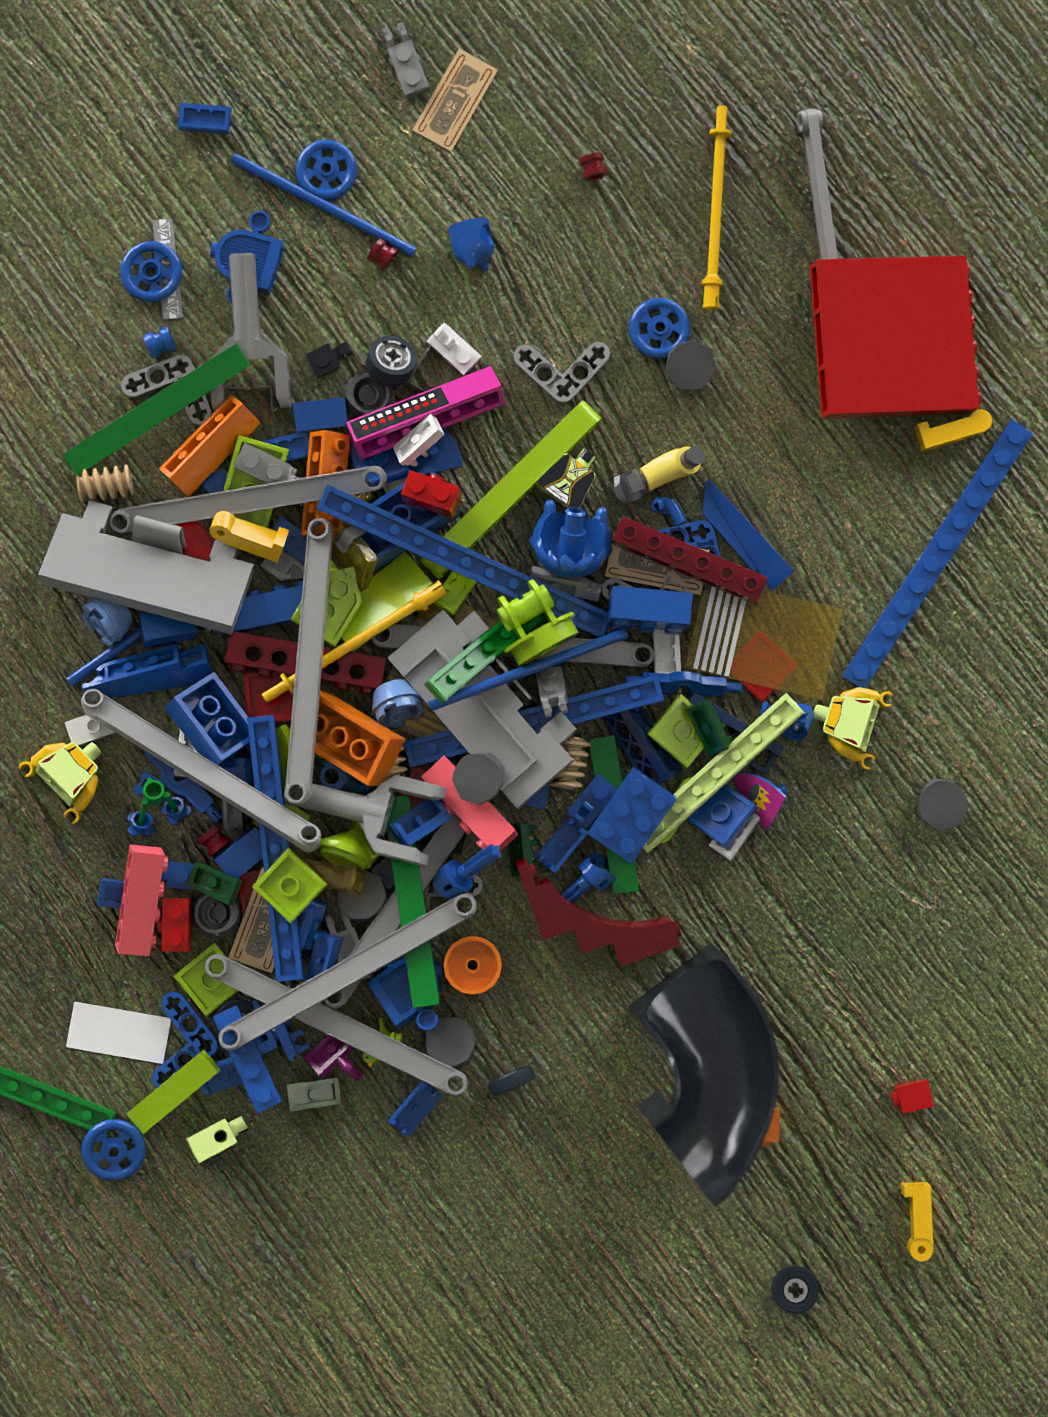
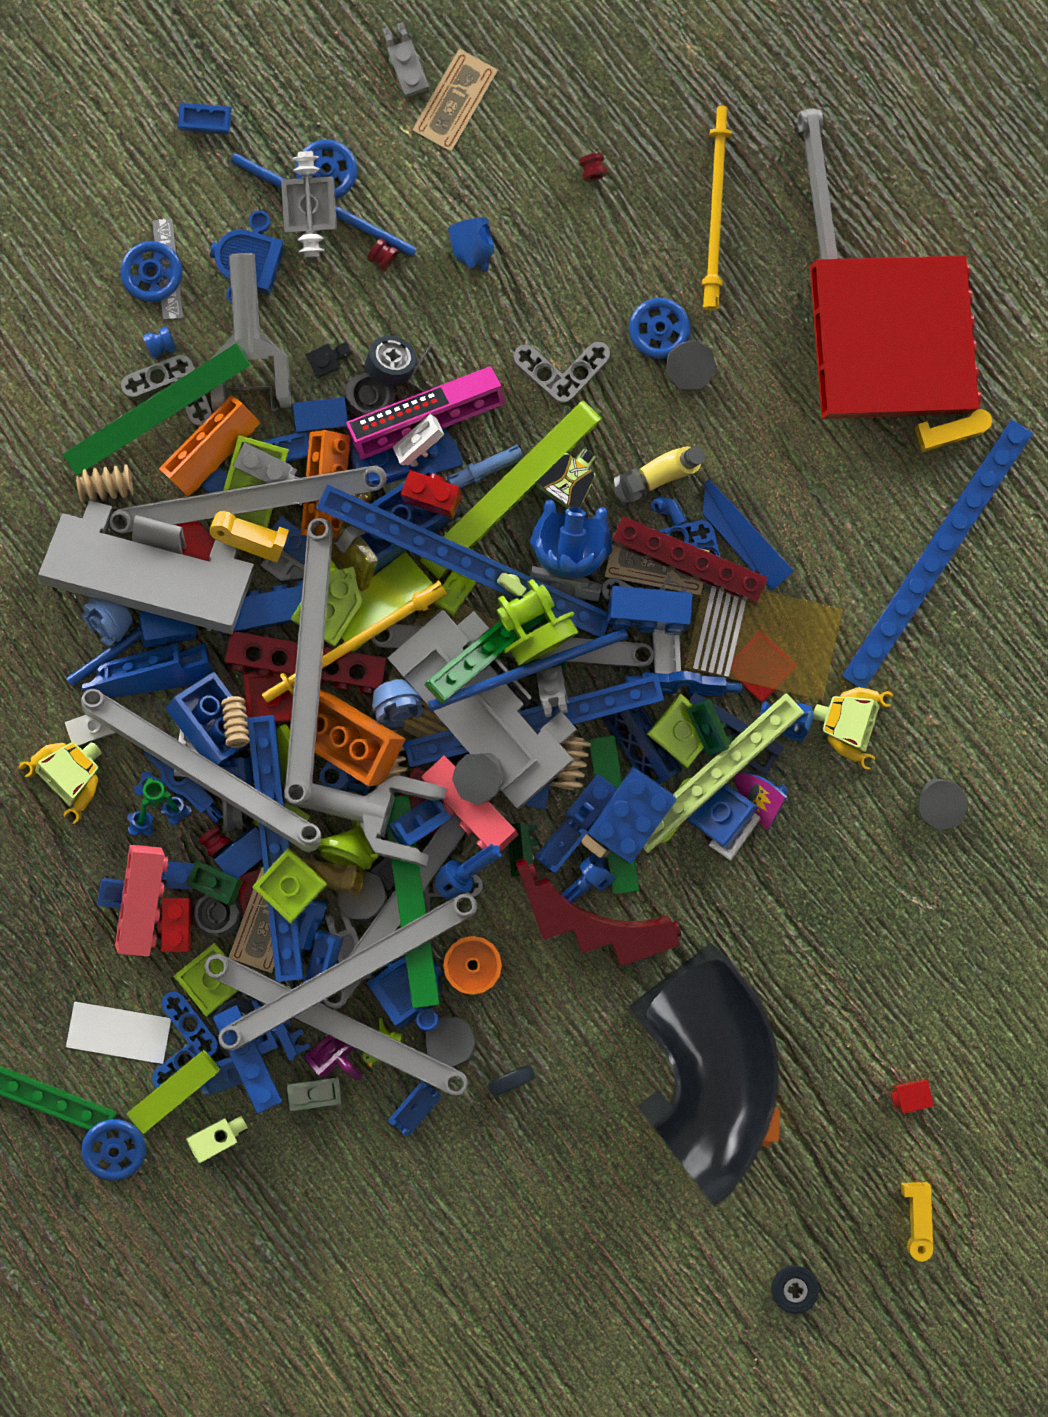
(235, 721): none -> tan piece
(309, 204): none -> light grey plate
(454, 349): white plate -> none
(495, 463): none -> medium blue pin
(511, 583): none -> yellowish green tile
(595, 846): none -> tan tile

